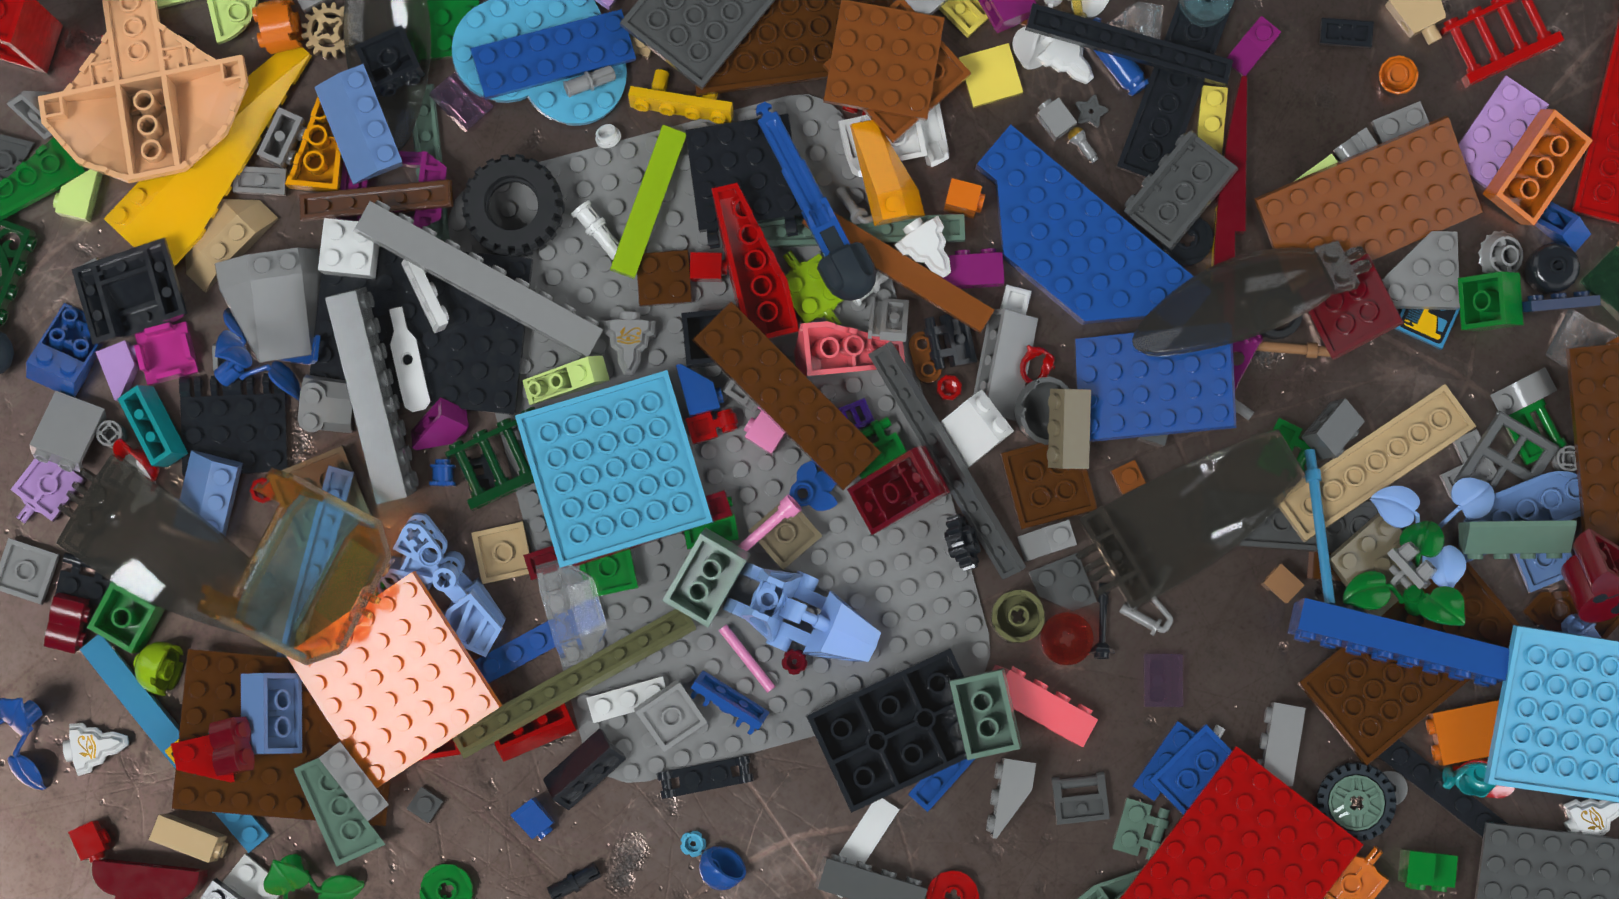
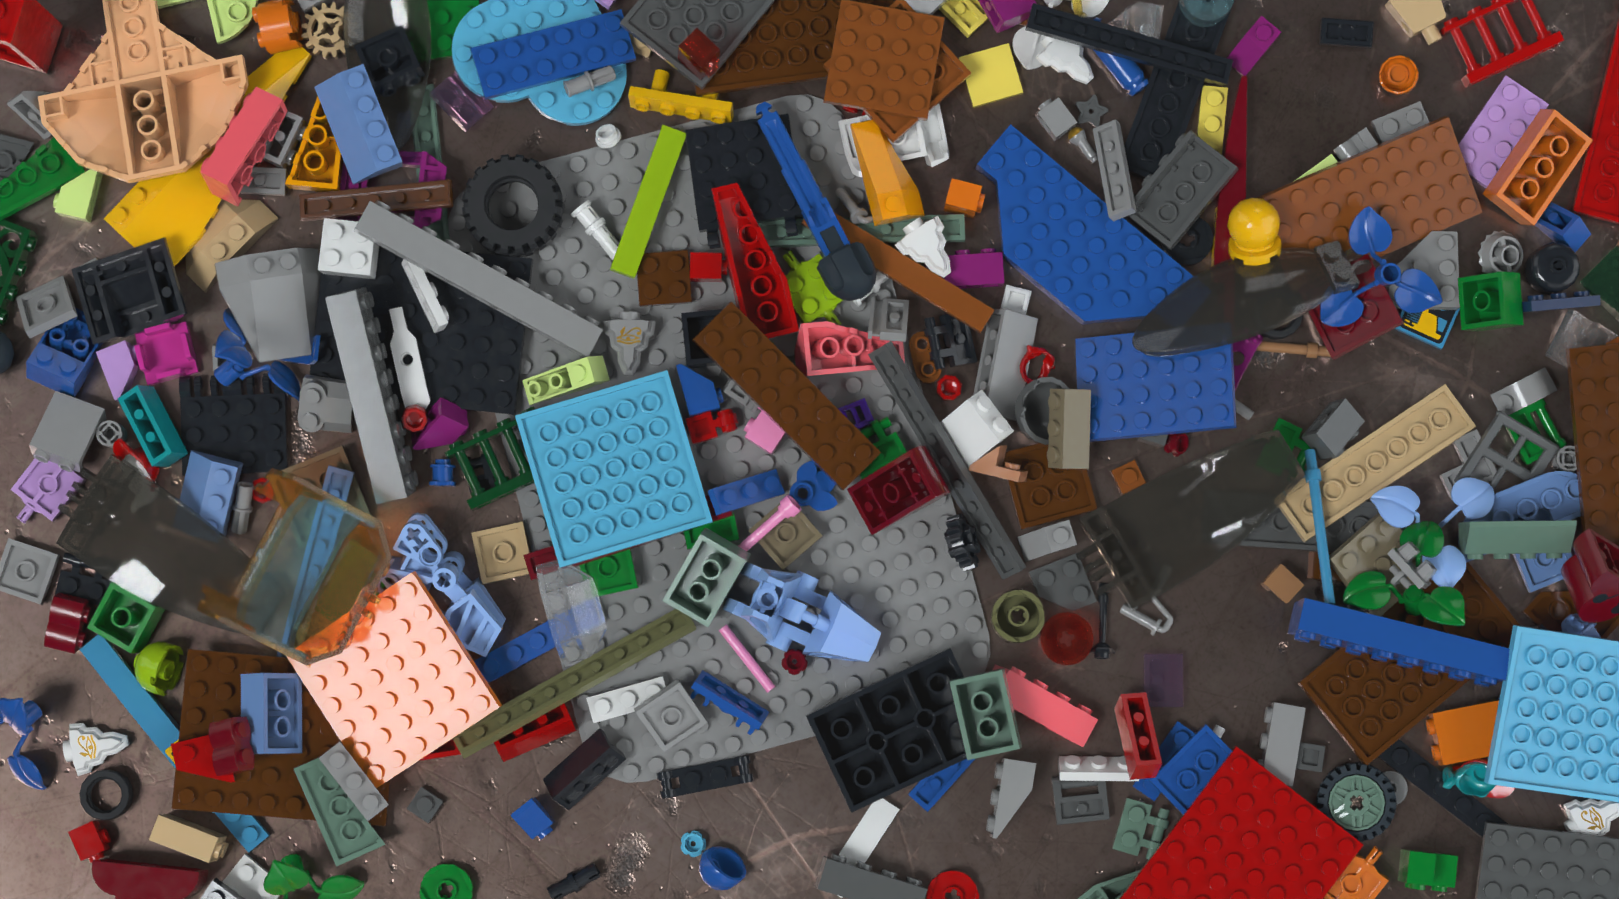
(46, 306): none -> light grey plate
(91, 780): none -> black tyre
(242, 507): none -> light grey axle
(243, 145): none -> coral wedge
(414, 418): none -> red tile
(699, 54): none -> clear red brick
(746, 492): none -> blue plate
(992, 465): none -> nougat slope
(1093, 768): none -> white plate
(1114, 170): none -> light grey plate
(1138, 736): none -> red brick
(1176, 444): none -> dark red plate
(1254, 232): none -> yellow tile
(1310, 757): none -> dark grey plate
(1415, 288): none -> blue plant

